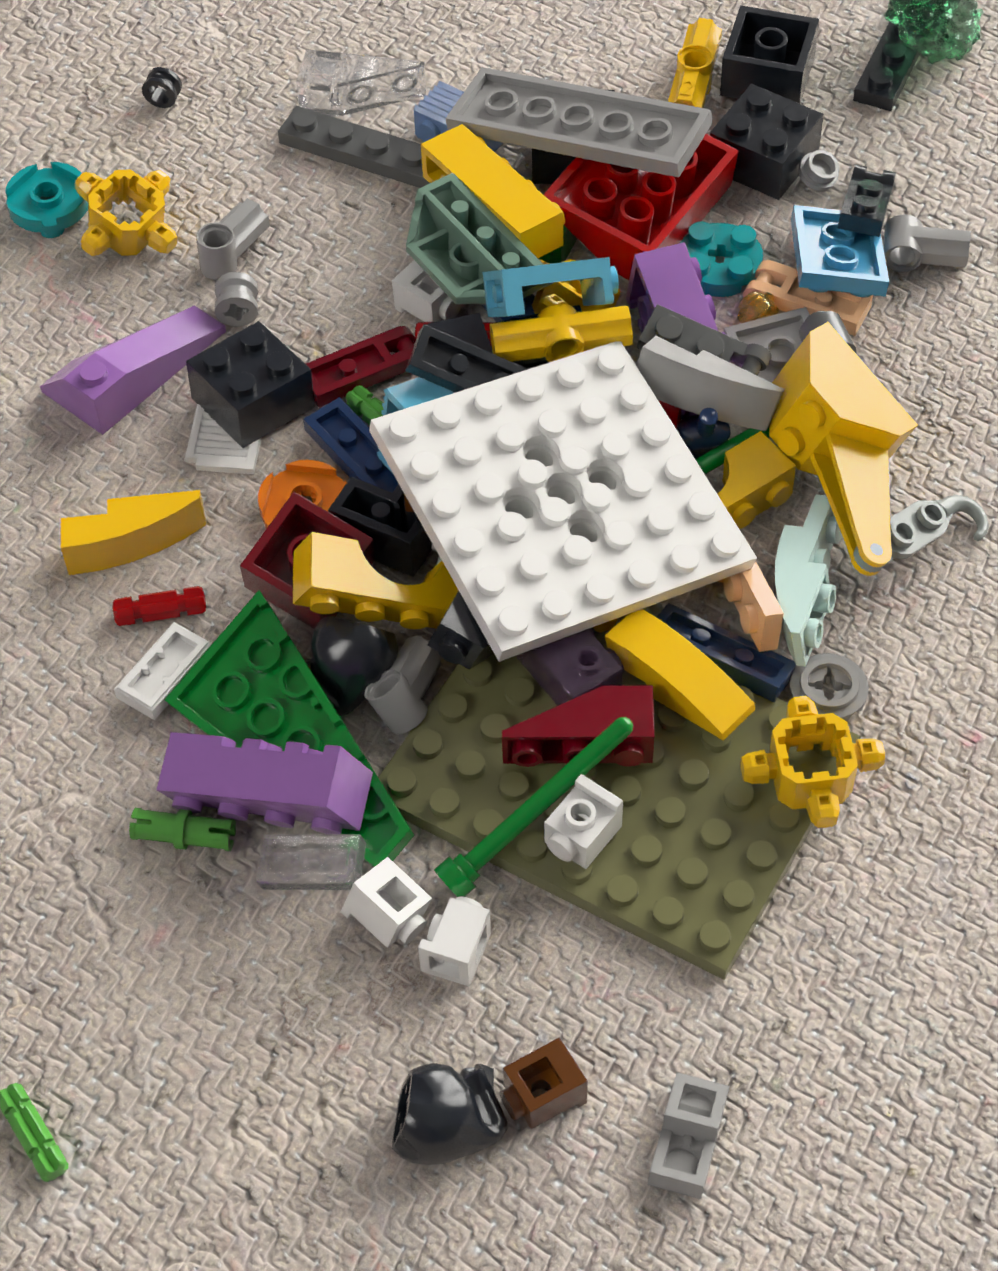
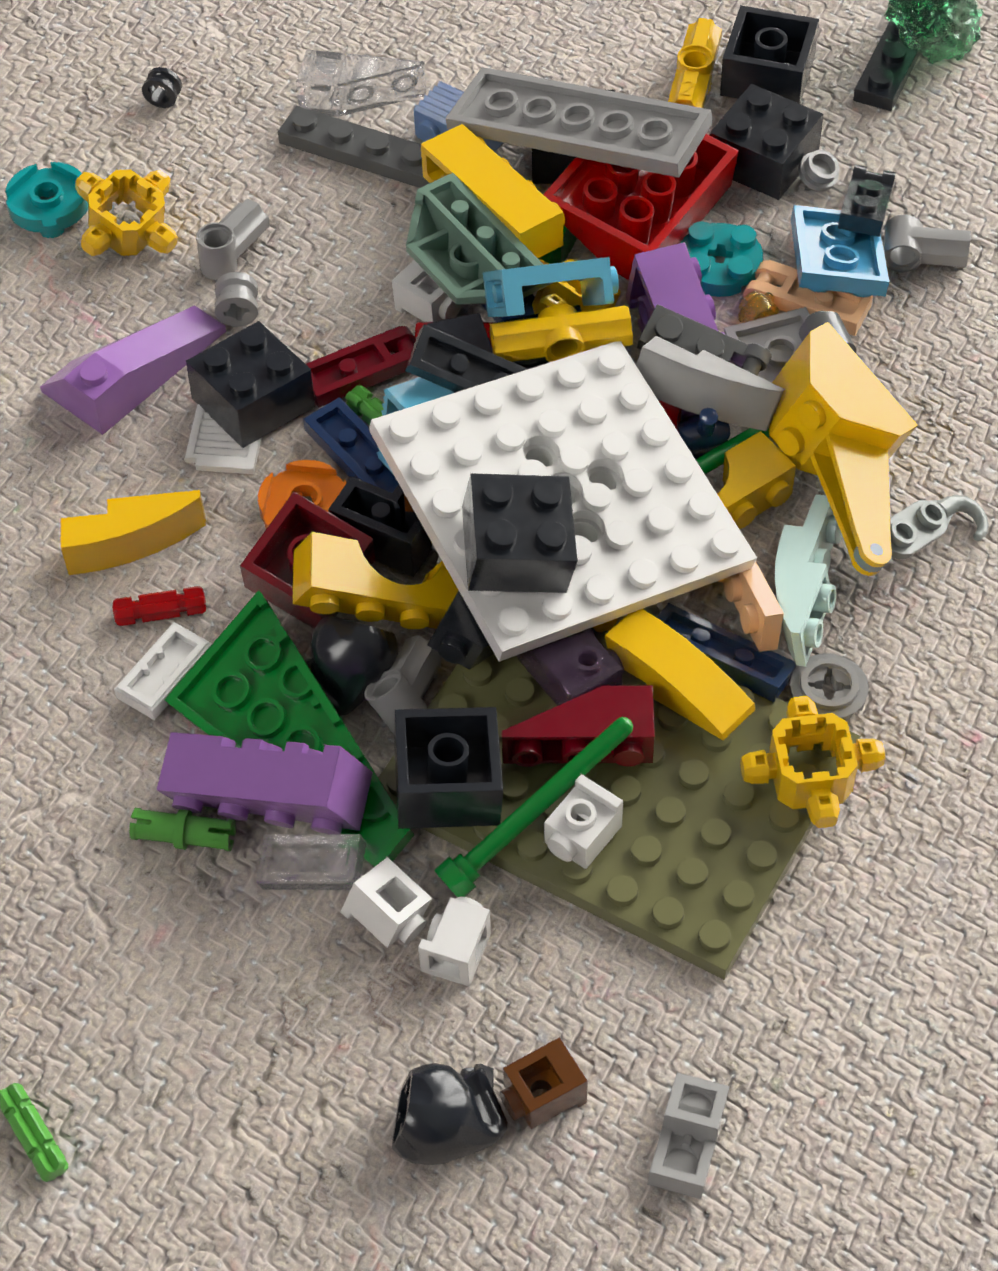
(447, 767): none -> black brick
(519, 533): none -> black brick

